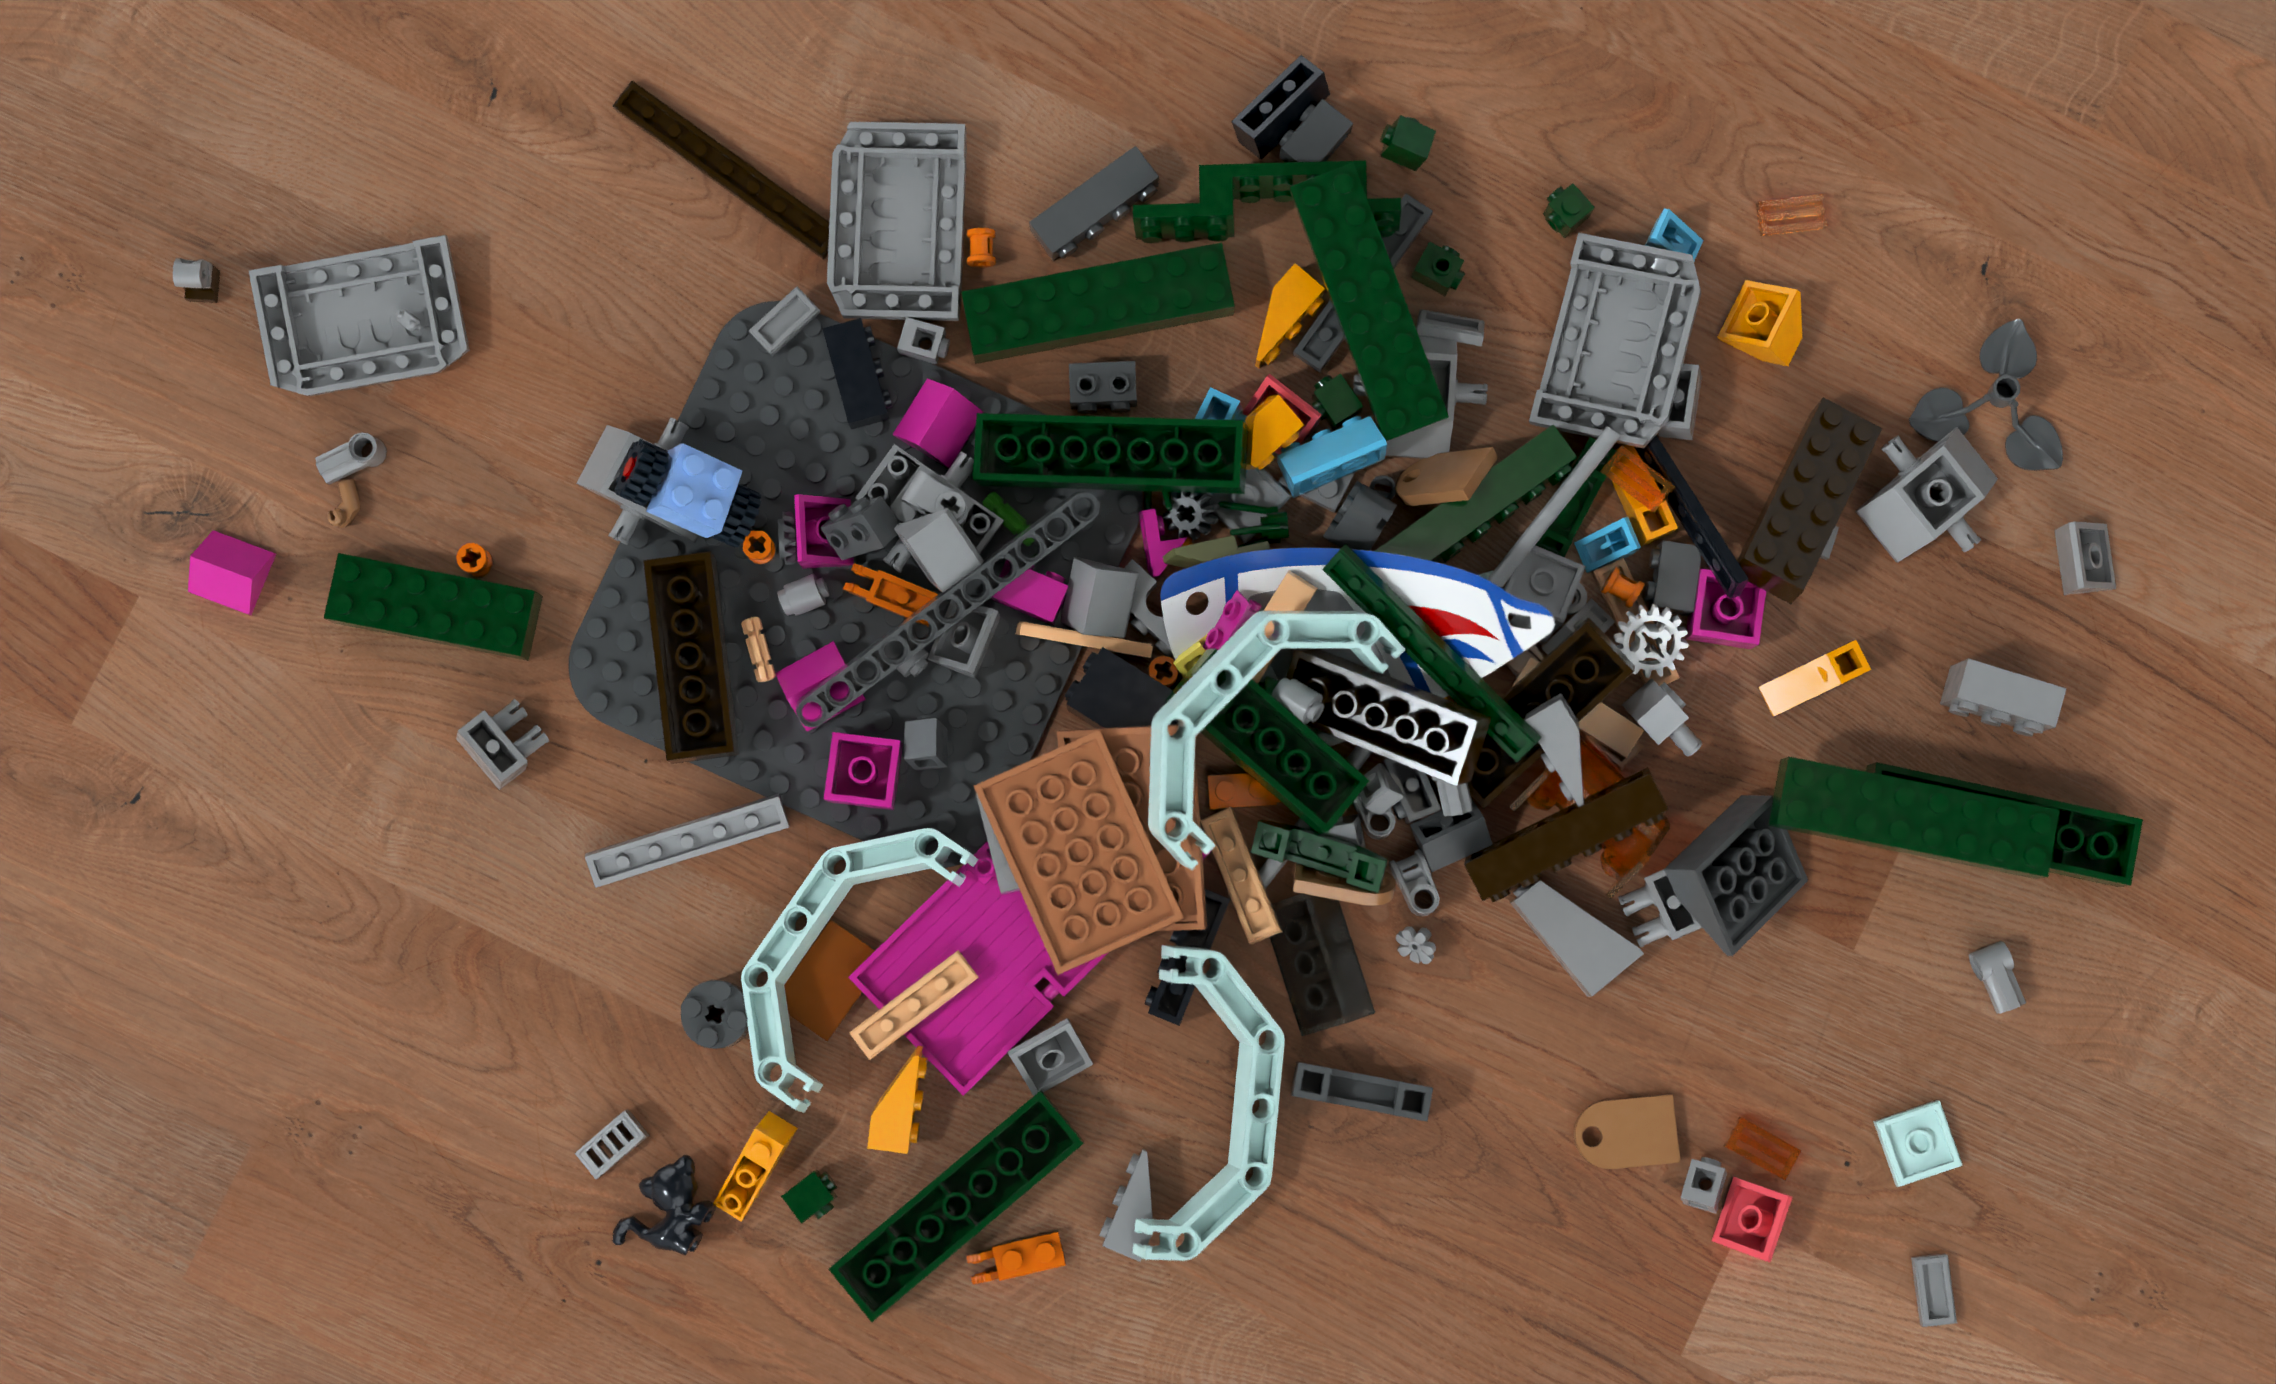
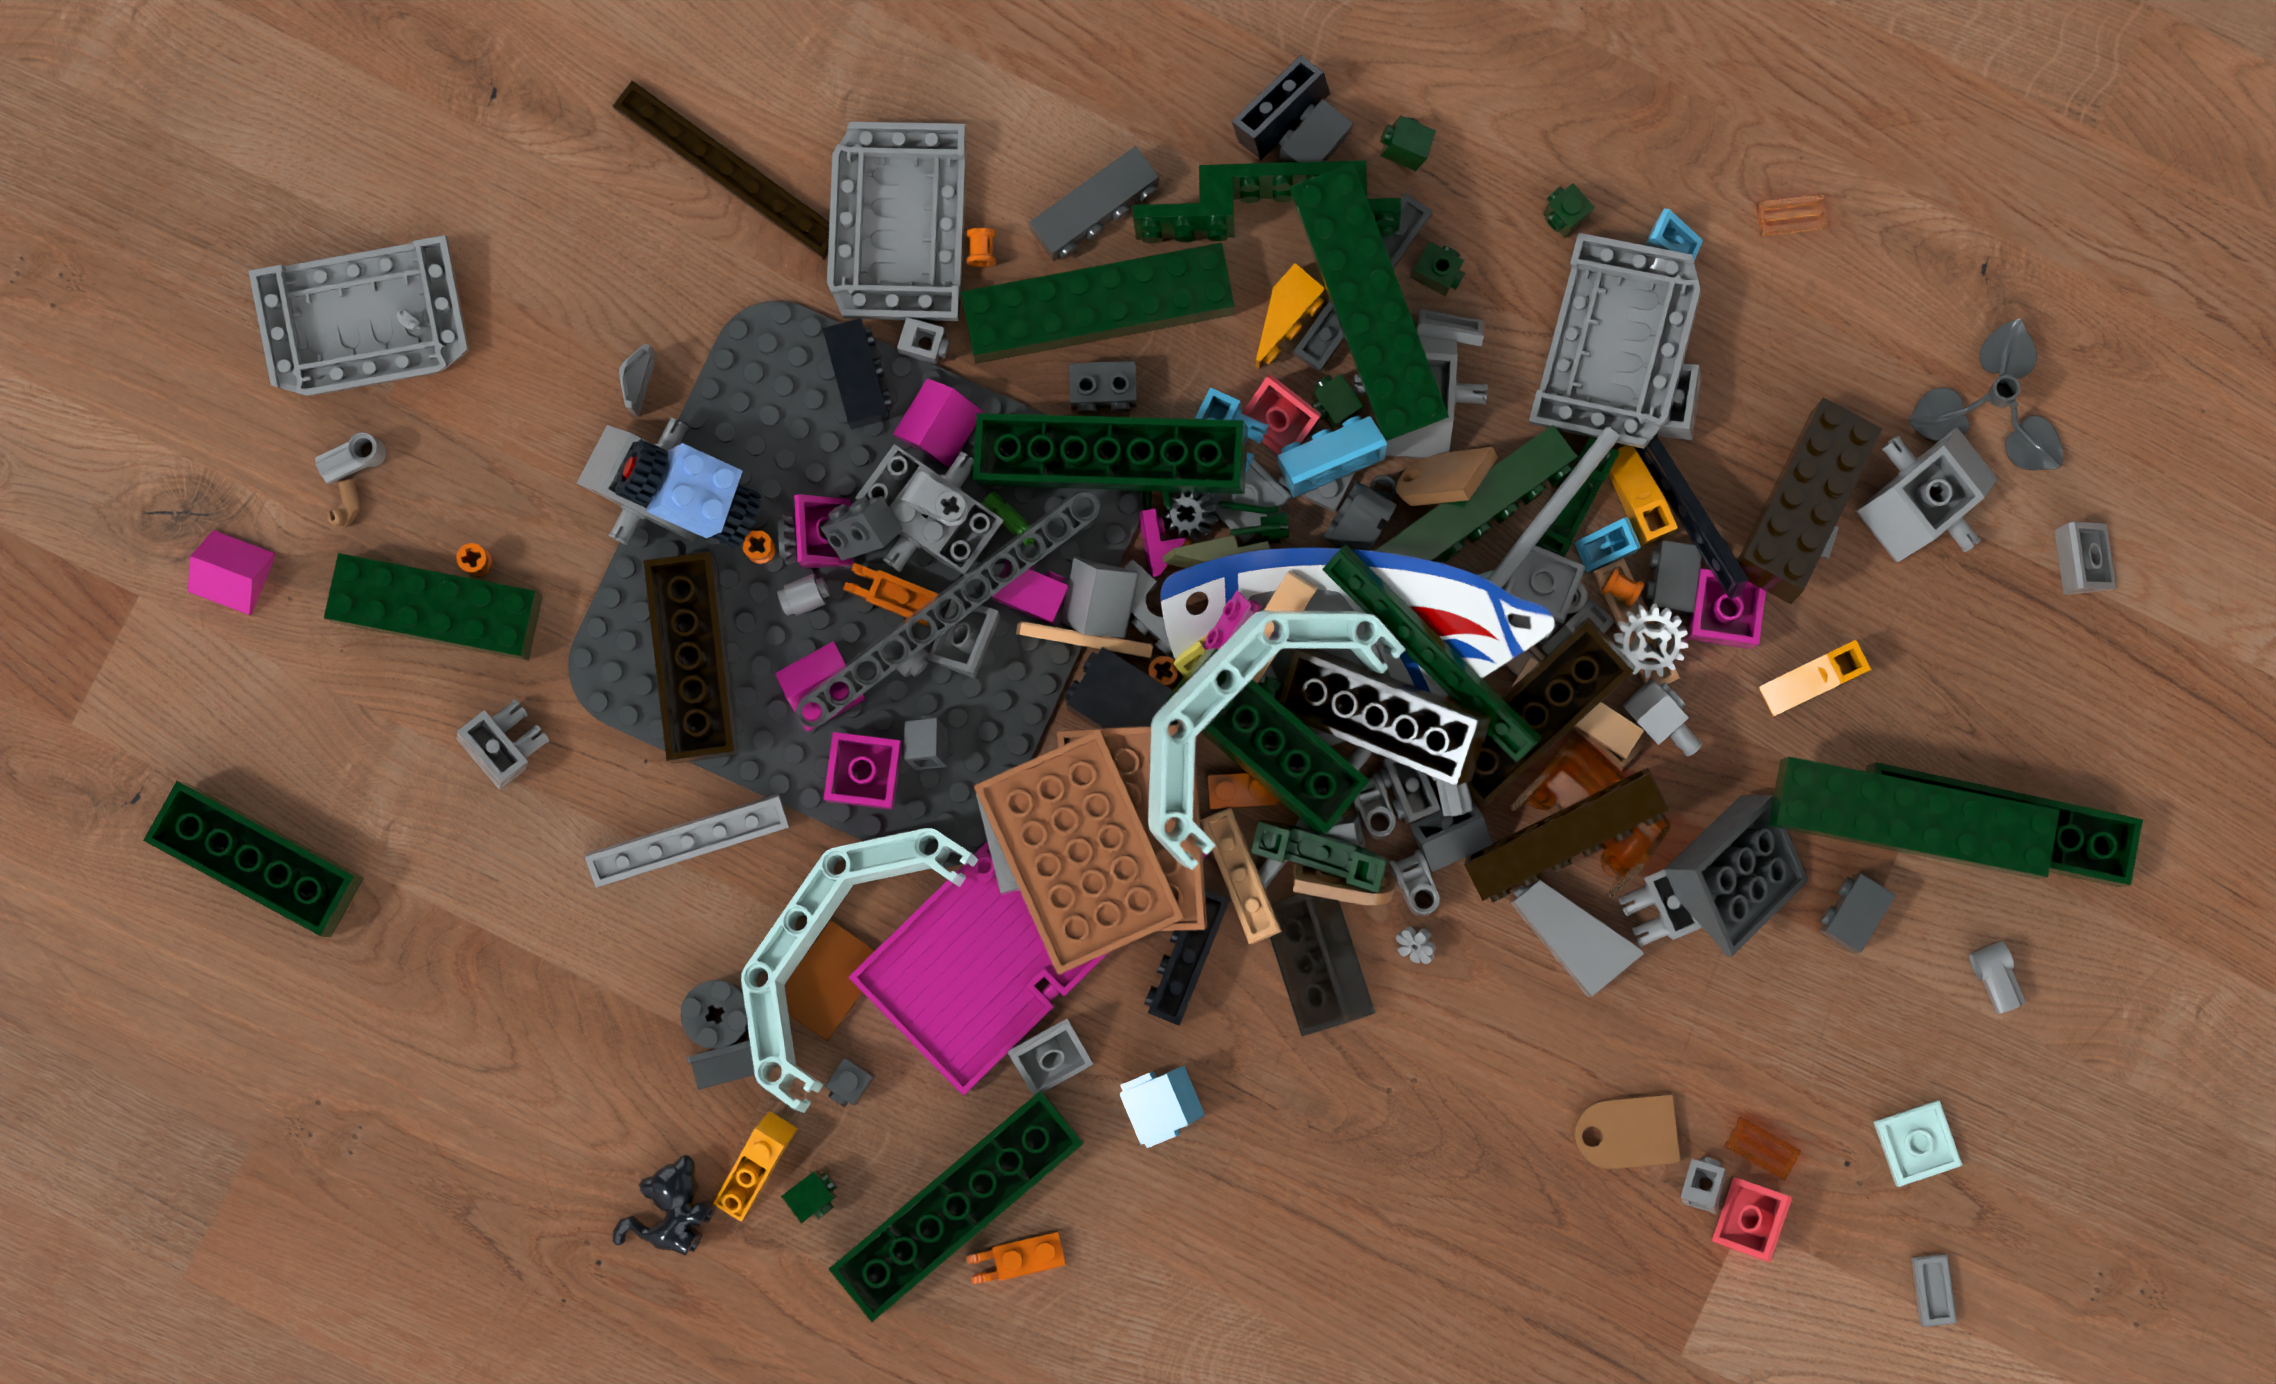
(198, 279): light grey leg -> none
(253, 859): none -> dark green brick
(633, 1127): light grey slope -> none
(635, 377): none -> light grey slope
(722, 1065): none -> dark grey panel
(758, 649): light nougat axle -> none
(784, 321): light grey tile -> none
(849, 1082): none -> dark grey brick
(893, 1116): light orange slope -> none
(914, 1005): light nougat tile -> none
(940, 548): light grey slope -> none
(1132, 1204): light grey slope -> none
(1161, 1105): none -> plate
(1251, 1134): light aqua piece -> none
(1269, 428): light orange slope -> none
(1299, 700): light grey brick -> none
(1361, 1091): dark grey arch -> none
(1380, 791): light grey slope -> none
(1561, 744): light grey slope -> none
(1660, 496): clear orange tile -> none
(1765, 322): light orange slope -> none
(1856, 912): none -> dark grey brick
(2002, 697): light grey brick -> none

